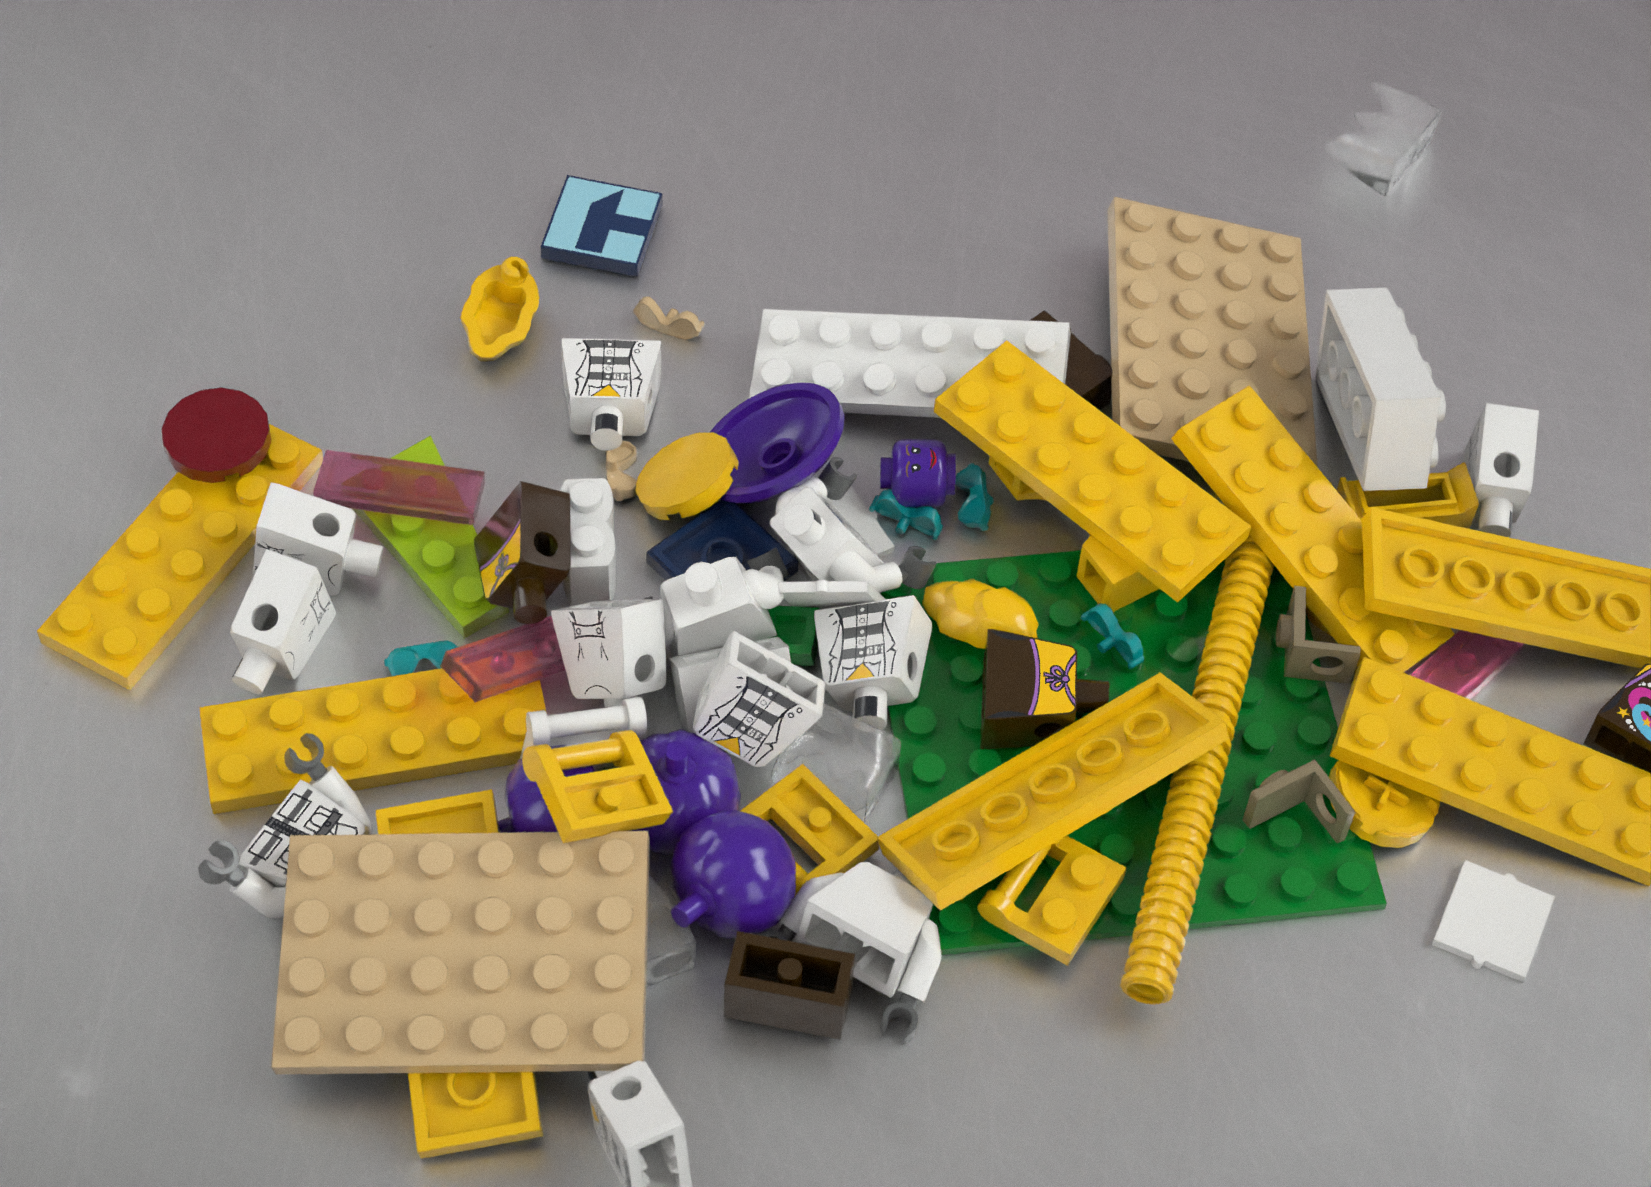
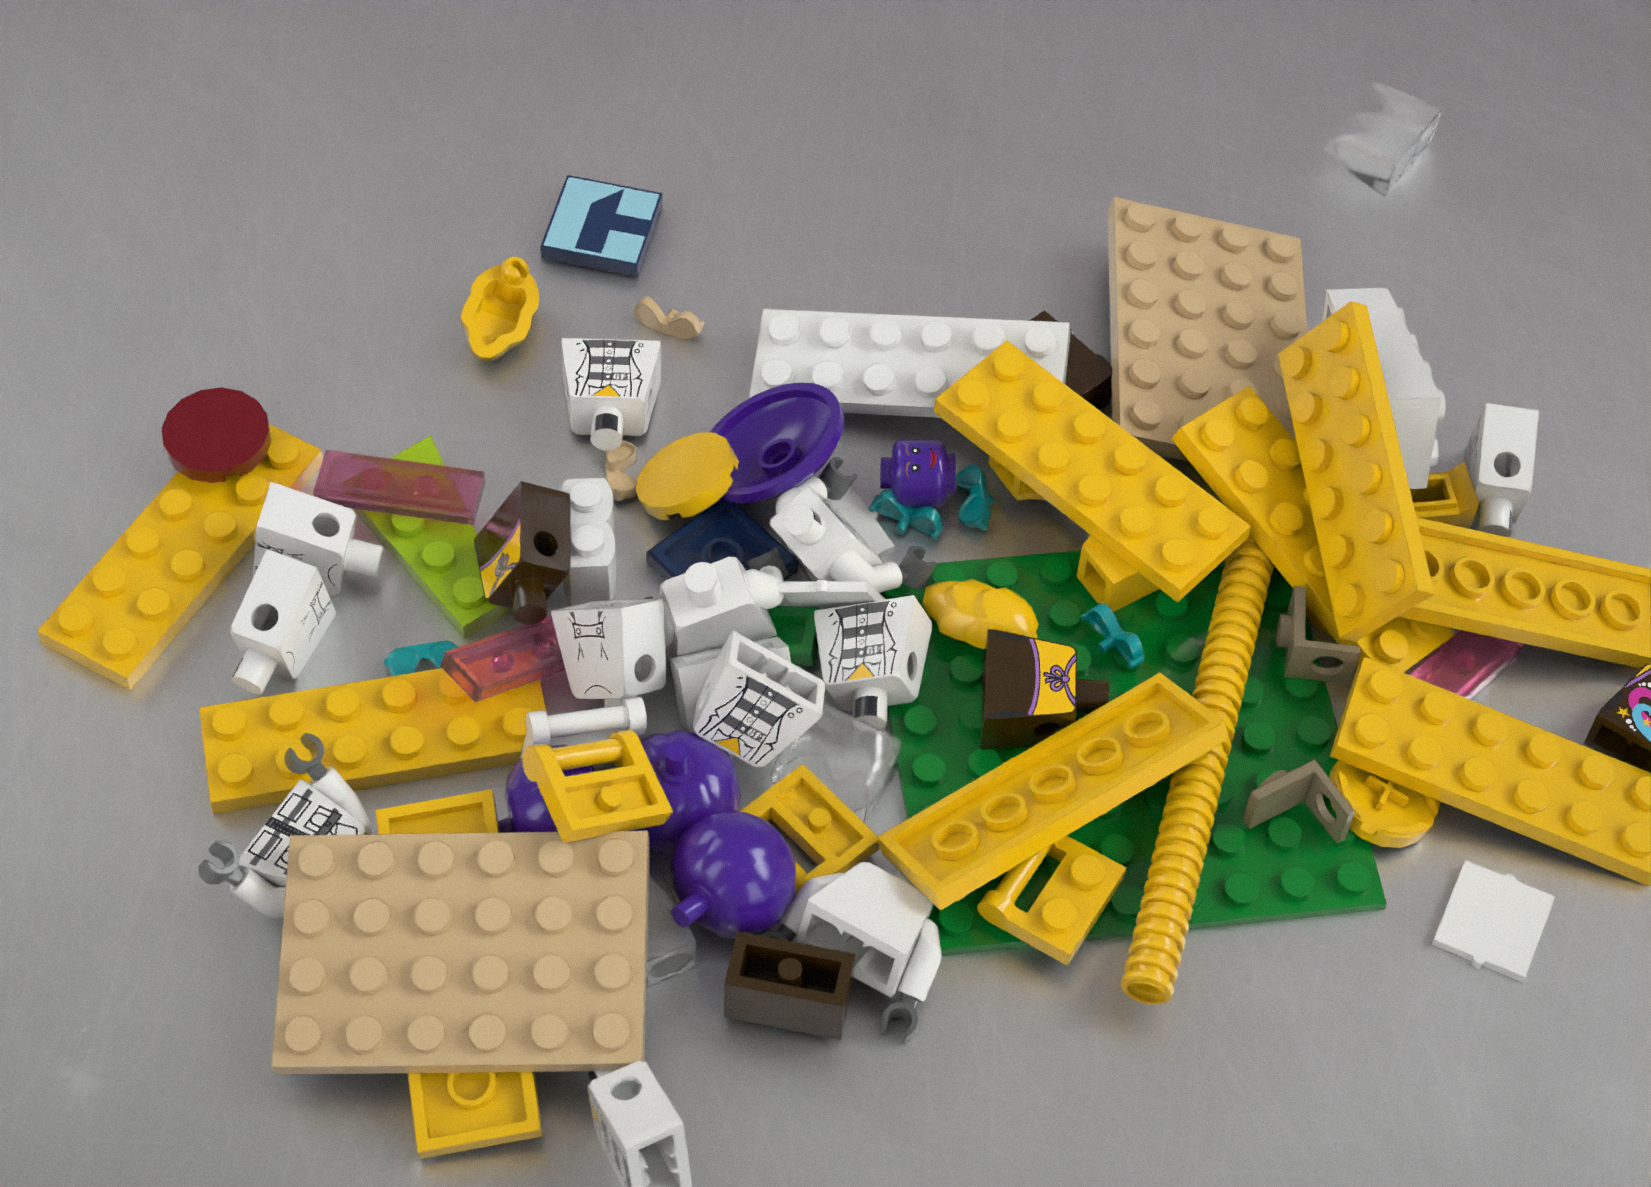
(1354, 473): none -> yellow plate

